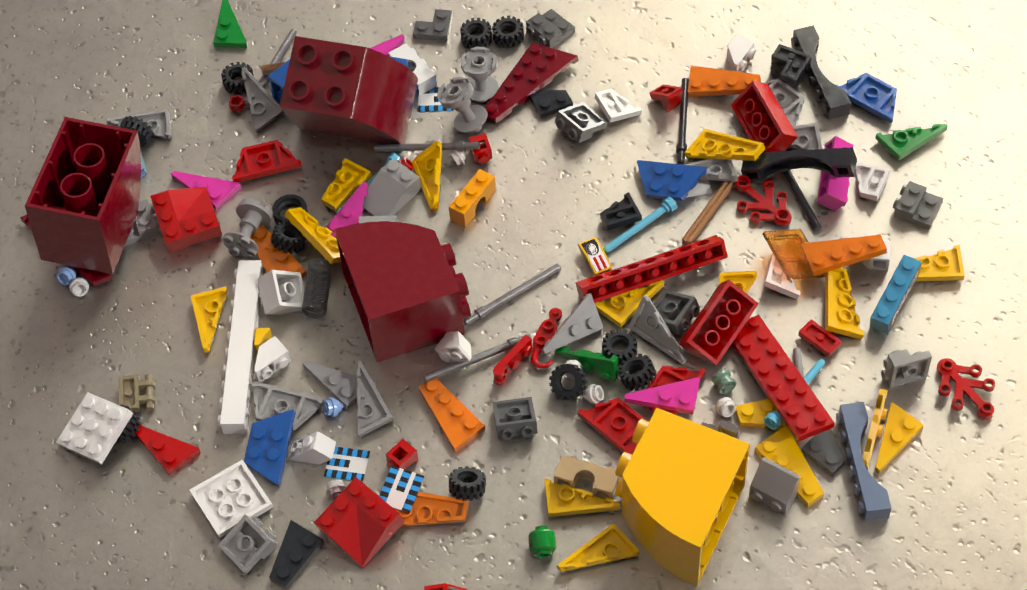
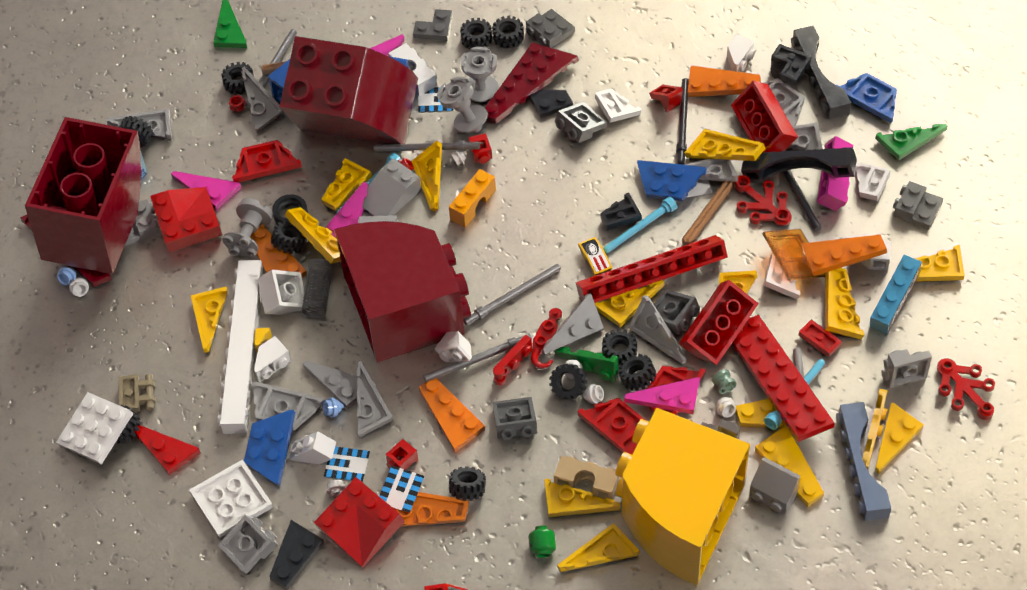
(825, 452): dark grey wing -> none

